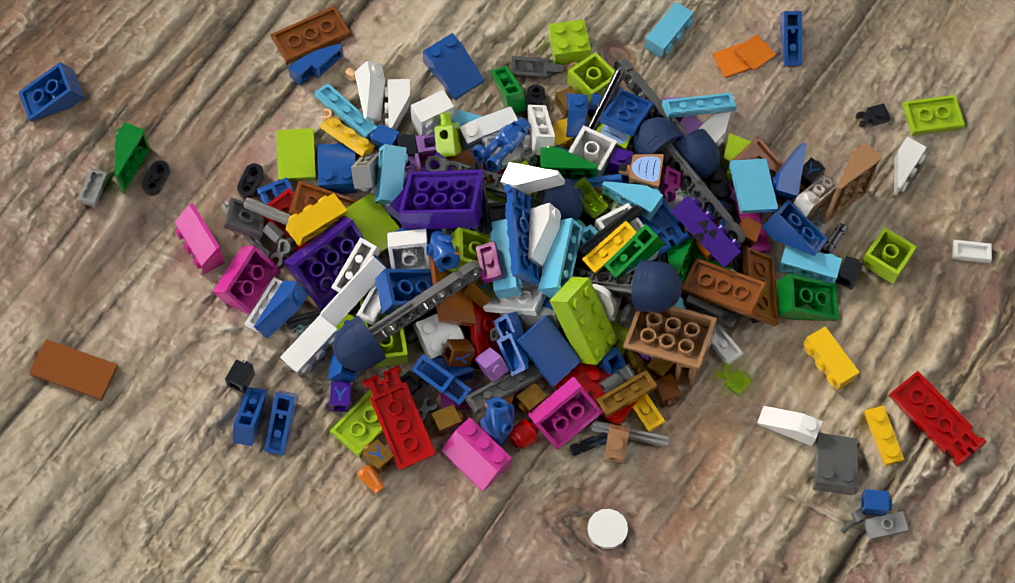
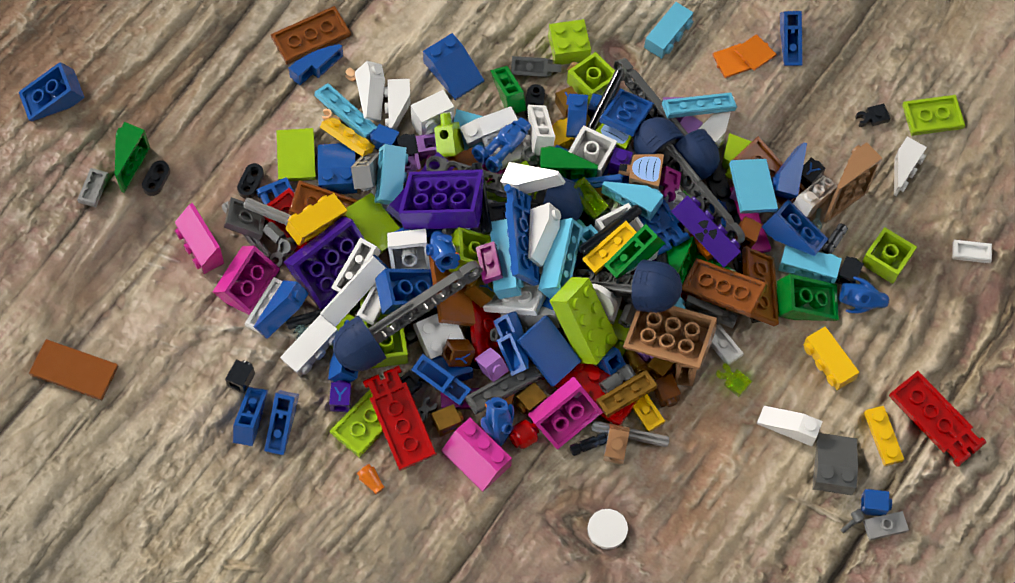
(378, 456): pearl gold brick -> none
(862, 296): none -> blue animal

